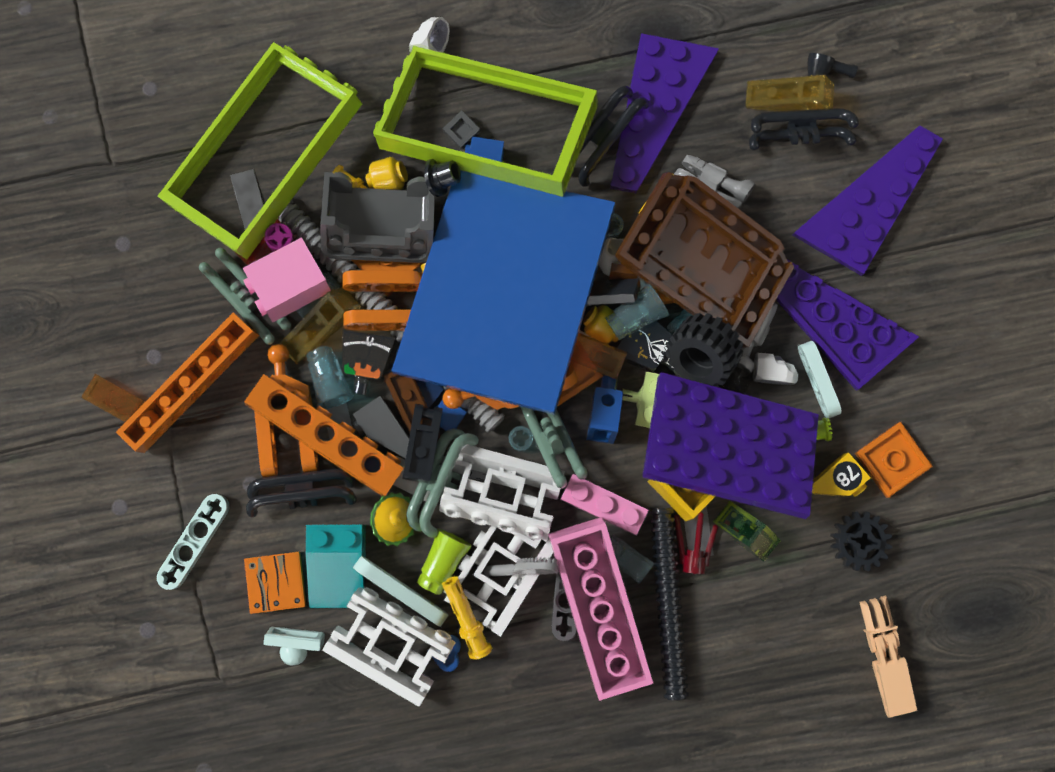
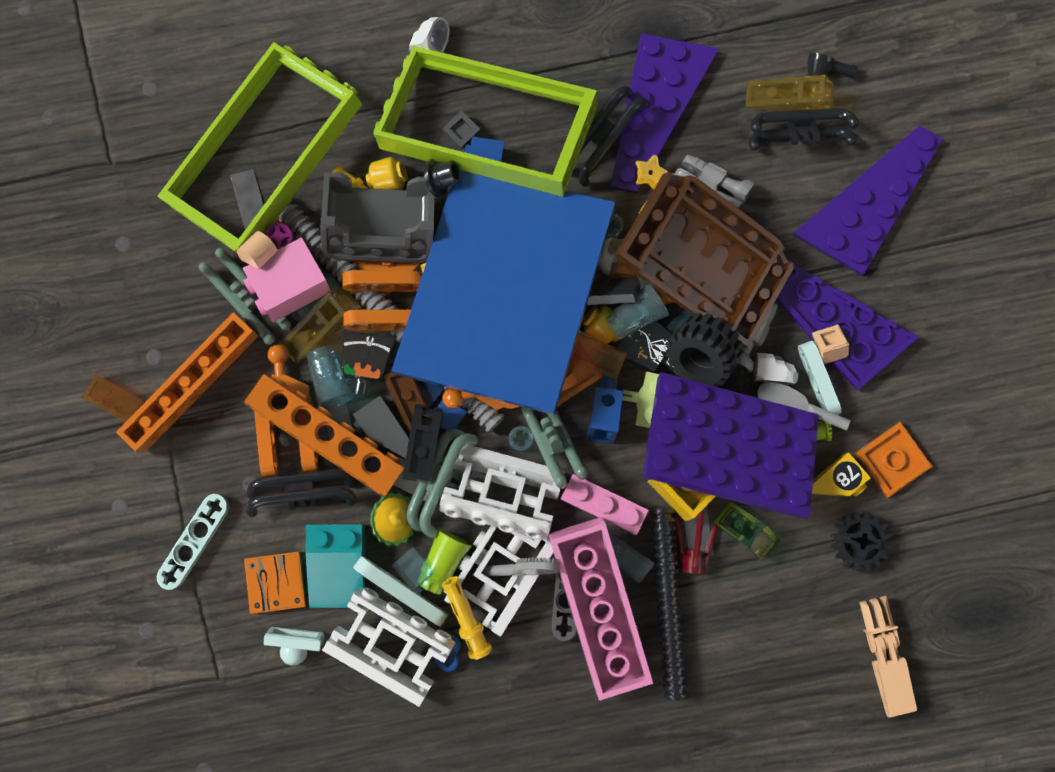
(257, 250): none -> light nougat brick
(413, 569): none -> clear light blue panel
(643, 172): none -> yellow plate
(790, 397): none -> light grey piece
(831, 344): none -> light nougat slope

